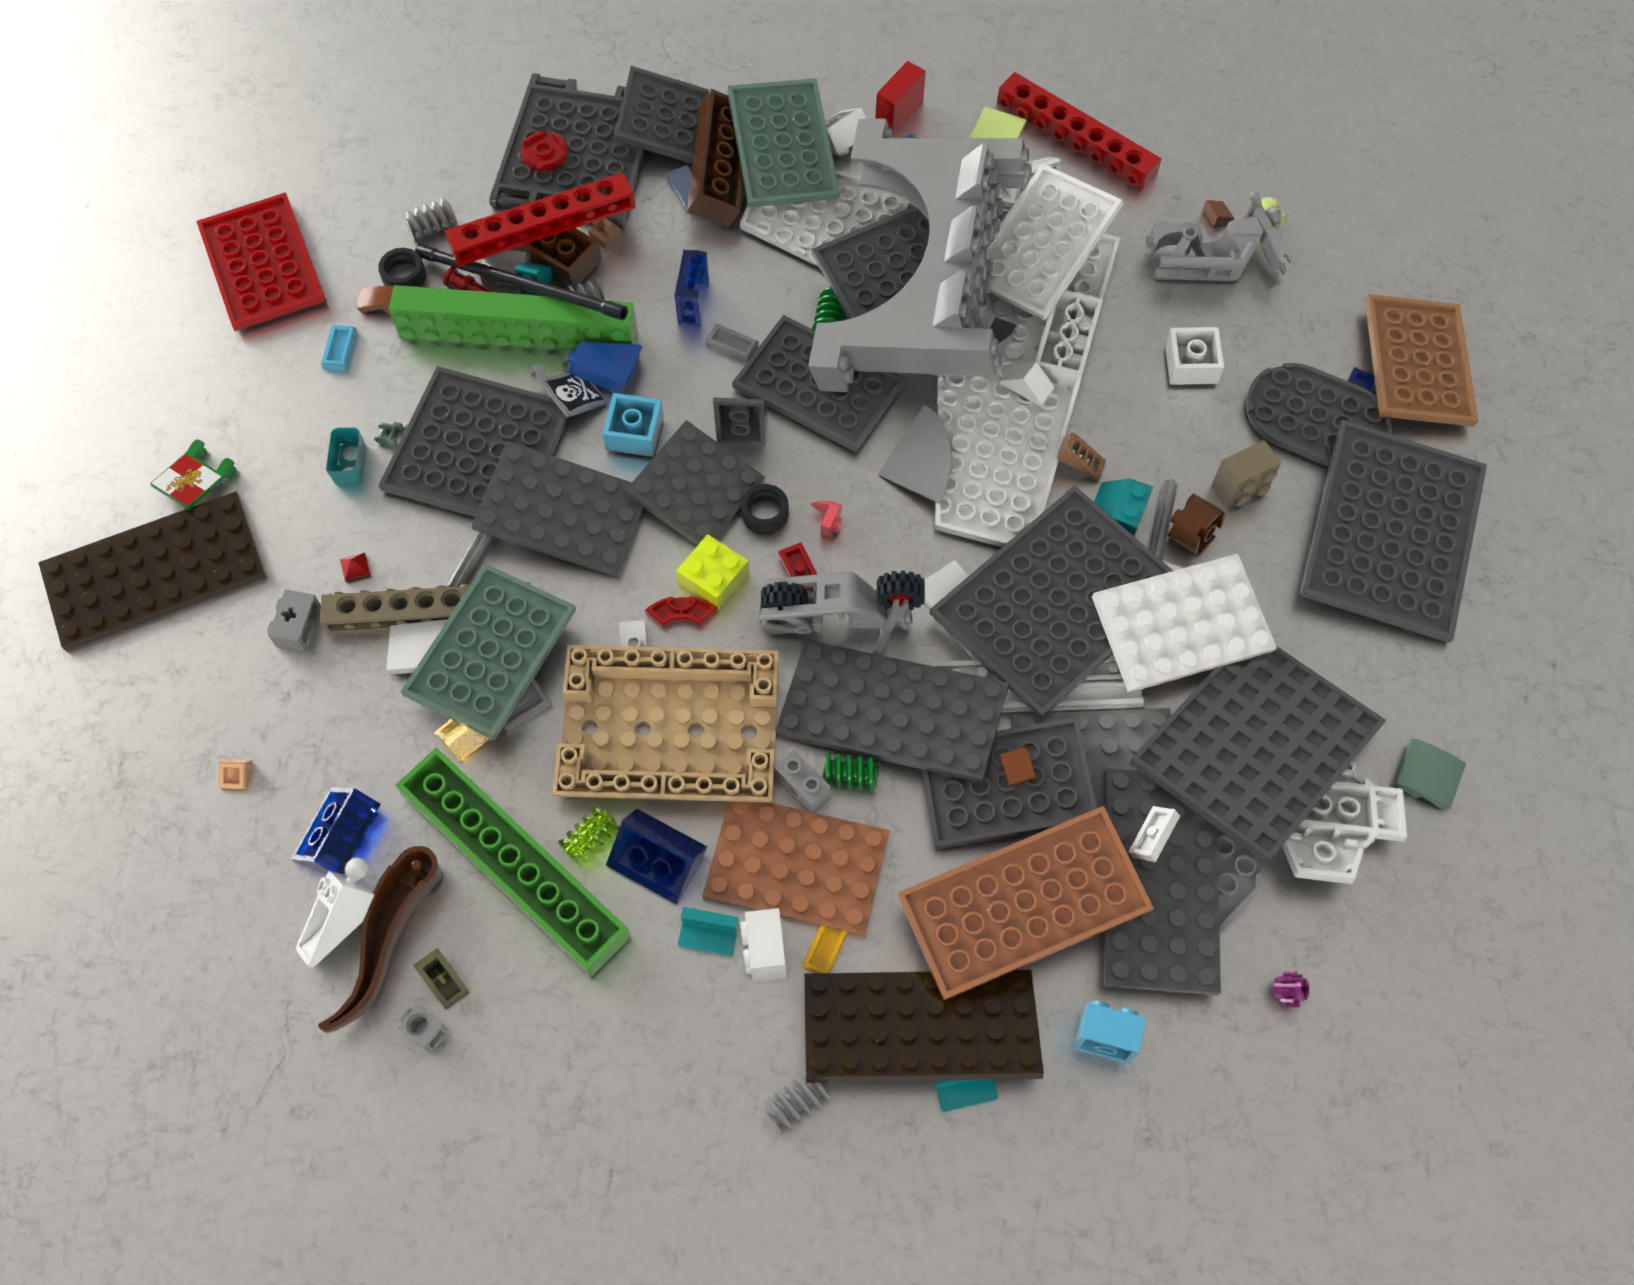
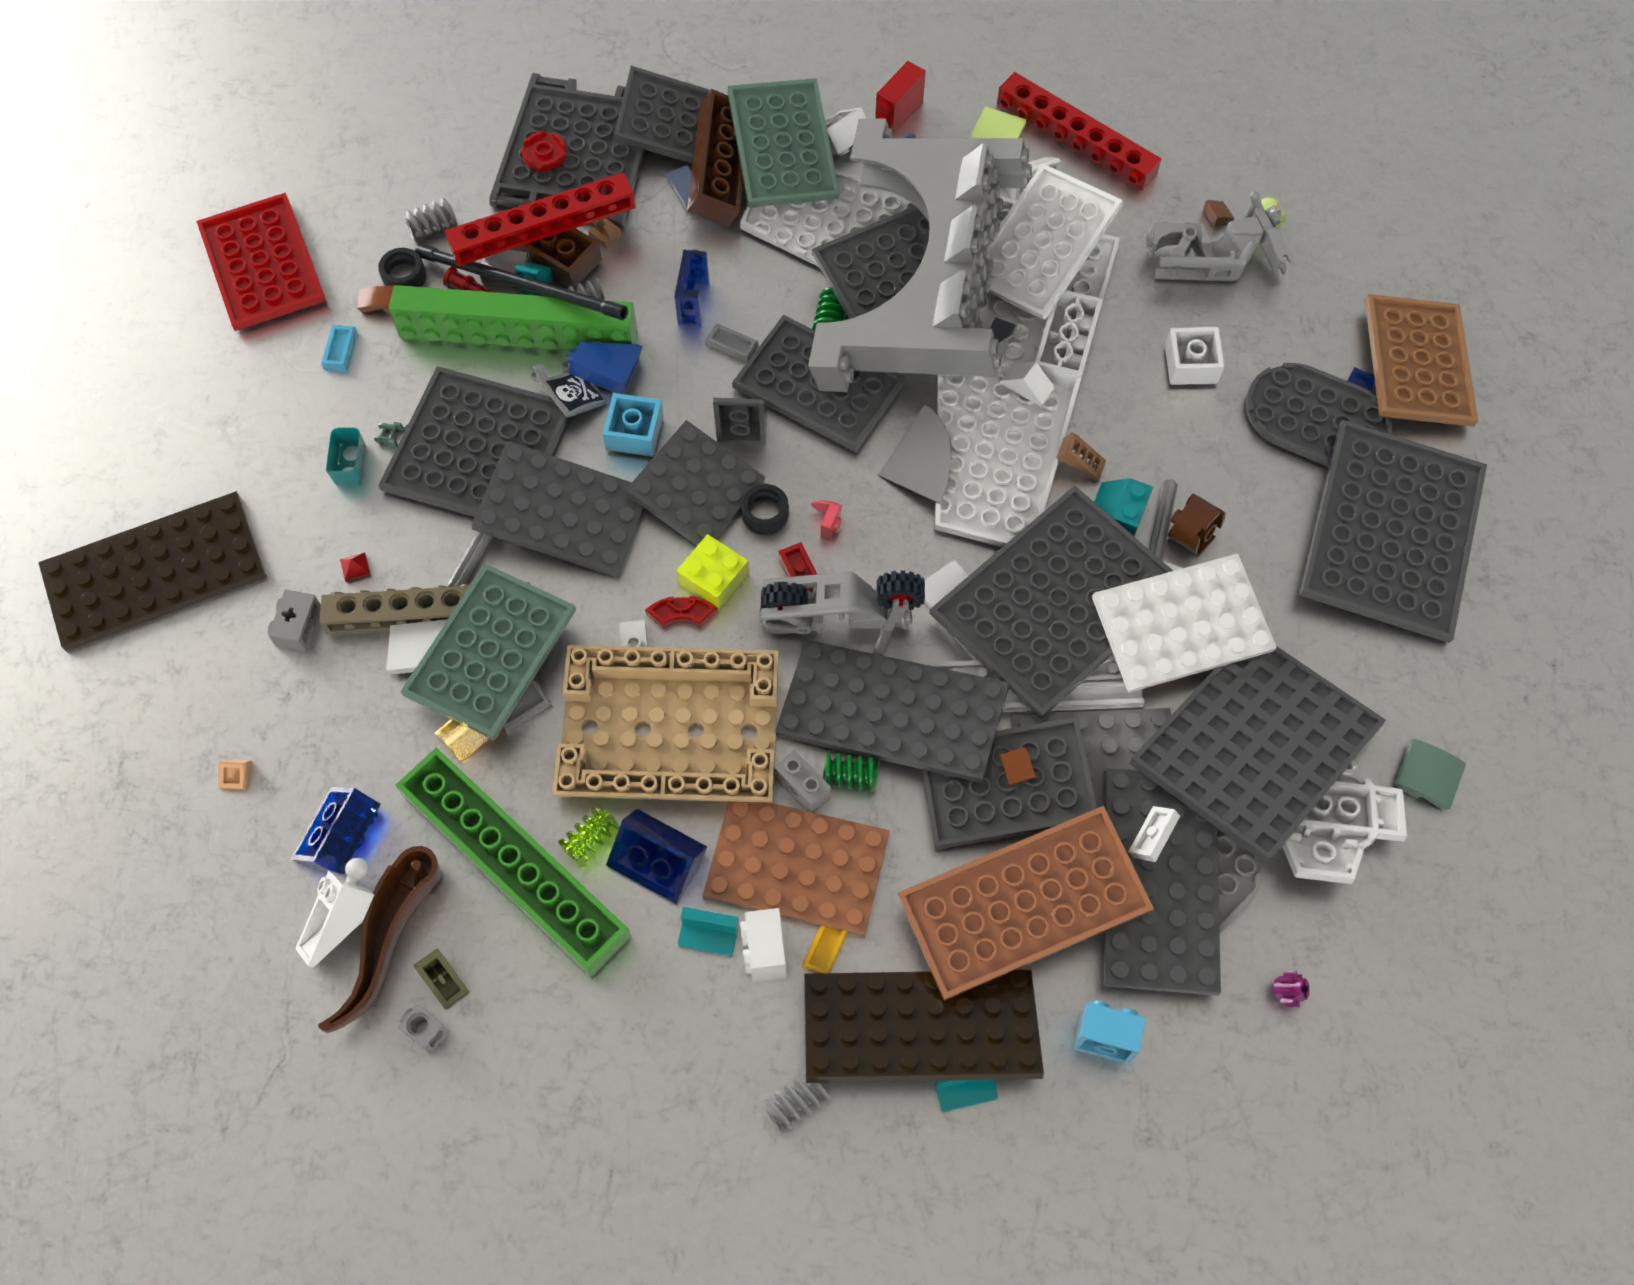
(190, 478): flag -> none
(1246, 474): dark tan brick -> none

